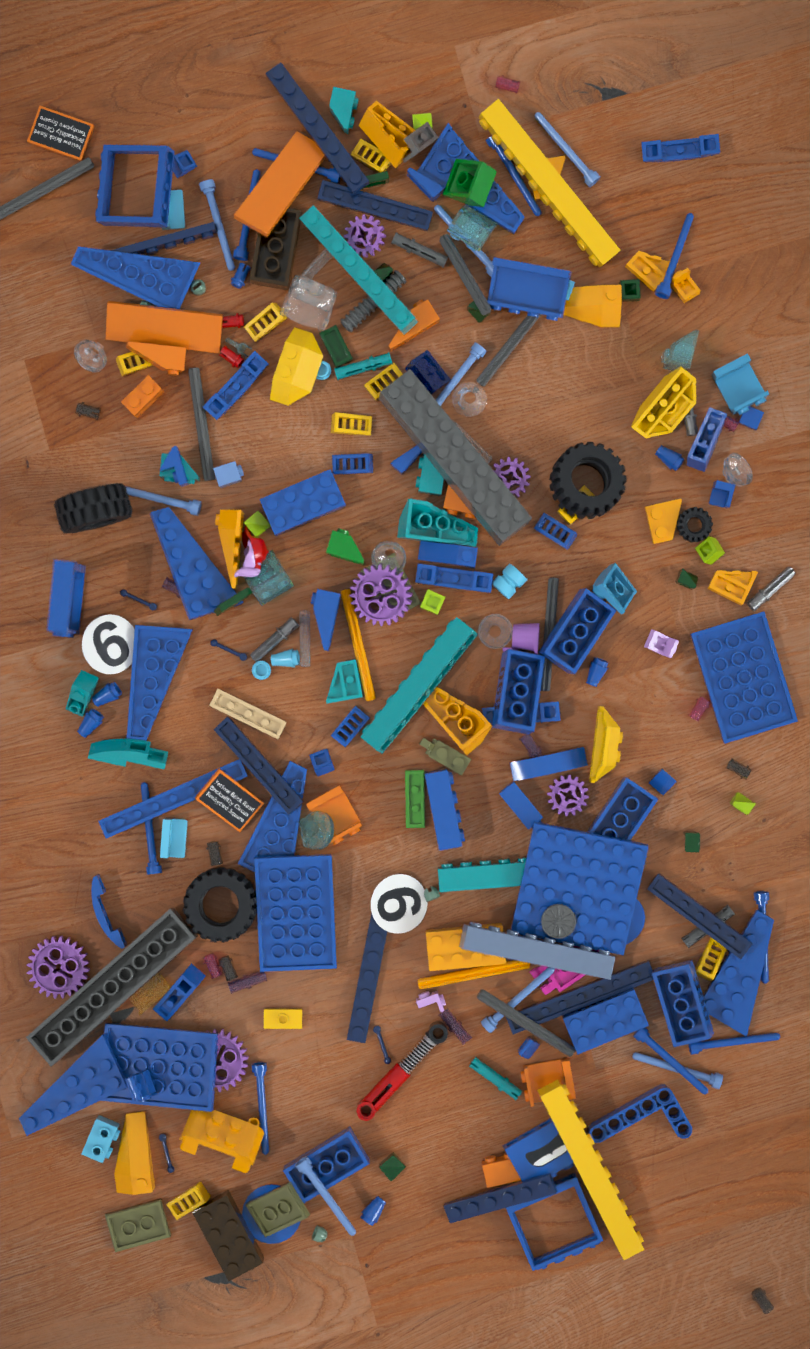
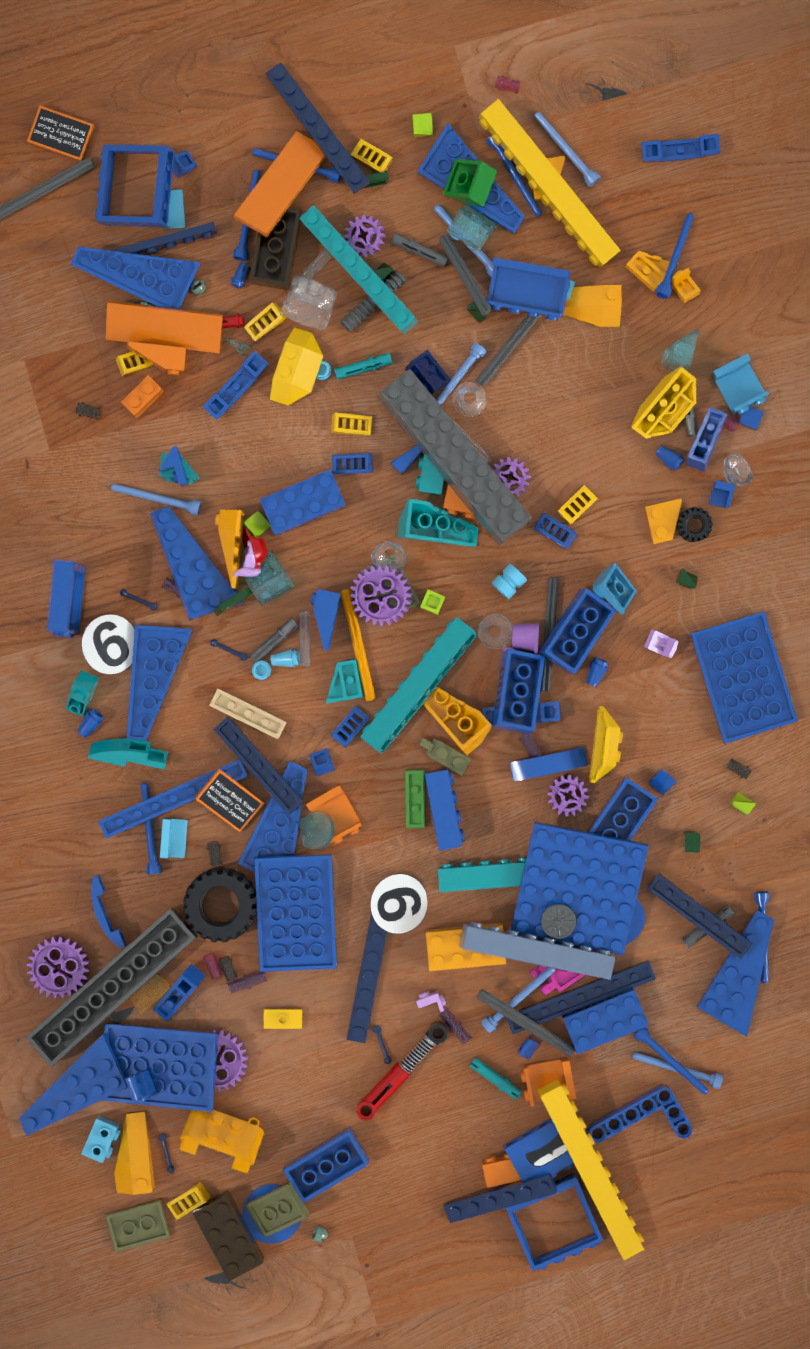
(88, 358): clear piece -> none
(93, 508): black tyre -> none
(107, 694): blue cone -> none
(201, 424): dark grey axle -> none
(207, 188): medium blue piece -> none
(228, 474): medium blue brick -> none
(230, 356): red pin -> none
(259, 1070): blue piece -> none
(304, 1166): medium blue piece -> none
(336, 346): dark green tile -> none
(342, 107): teal slope -> none
(343, 546): green slope -> none
(368, 386): yellow slope -> none
(373, 1211): blue cone -> none
(375, 205): dark blue plate -> none
(387, 132): light orange wedge -> none
(391, 1166): dark green slope -> none
(419, 140): flat silver panel -> none
(426, 185): blue slope -> none
(426, 319): orange slope -> none
(434, 894): sand green hinge -> none
(448, 554): blue slope -> none
(454, 578): blue slope -> none
(470, 974): light orange axle -> none
(520, 805): blue brick -> none
(604, 463): black tyre -> none
(630, 290): dark green slope -> none
(683, 1003): blue brick -> none
(695, 1048): blue piece -> none
(699, 708): clear pink pin -> none
(701, 963): yellow slope -> none
(710, 550): lime slope -> none
(733, 584): light orange wing -> none
(759, 1296): clear smoke pin -> none
(764, 594): flat silver axle -> none

